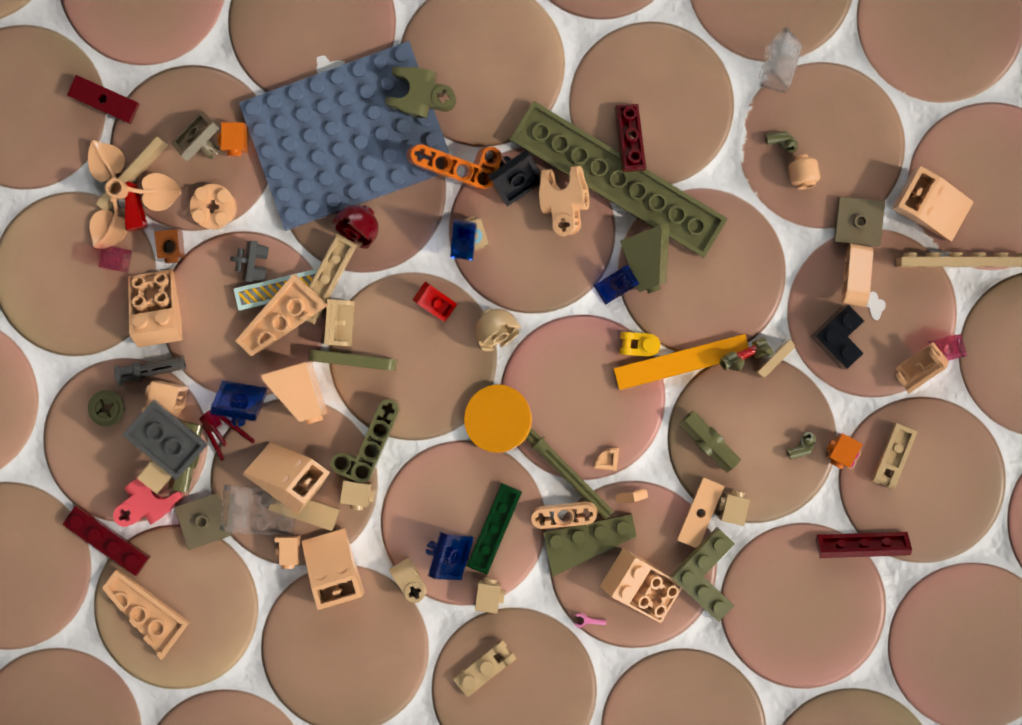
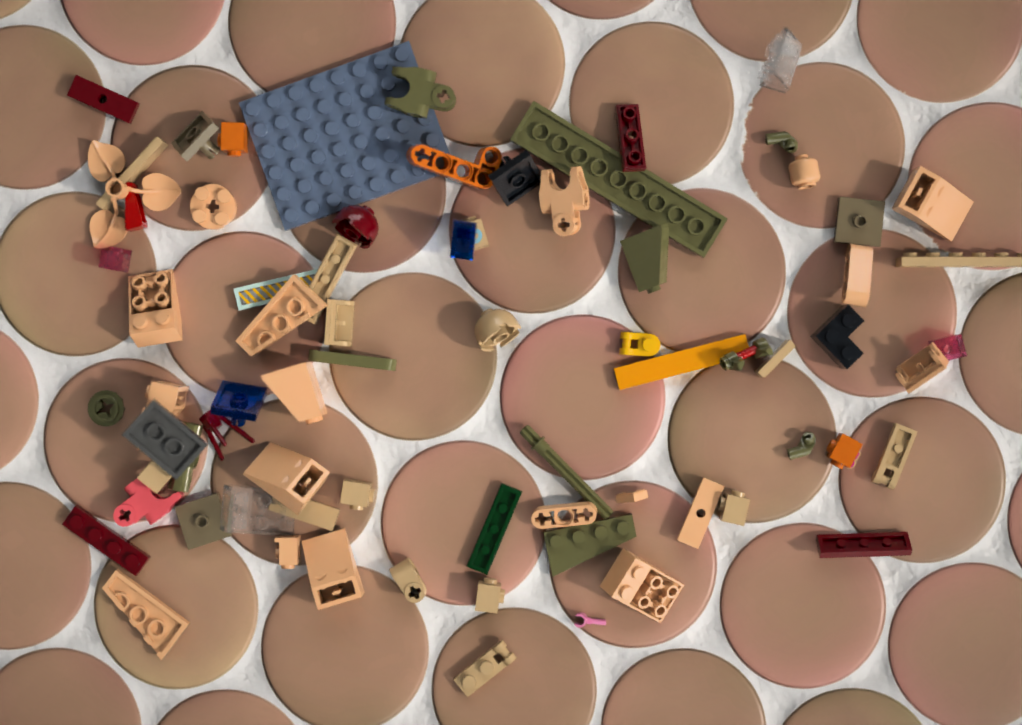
(139, 371): dark grey pin -> none
(163, 238): dark orange brick -> none
(253, 251): dark grey hips -> none
(324, 64): white sticker -> none
(371, 438): olive beam -> none
(434, 301): red slope -> none
(449, 555): clear blue tile -> none
(498, 418): light orange tile -> none
(607, 459): light nougat tile -> none
(616, 284): clear blue slope -> none
(694, 568): olive plate -> none
(709, 441): olive piece -> none
(876, 305): white sticker -> none

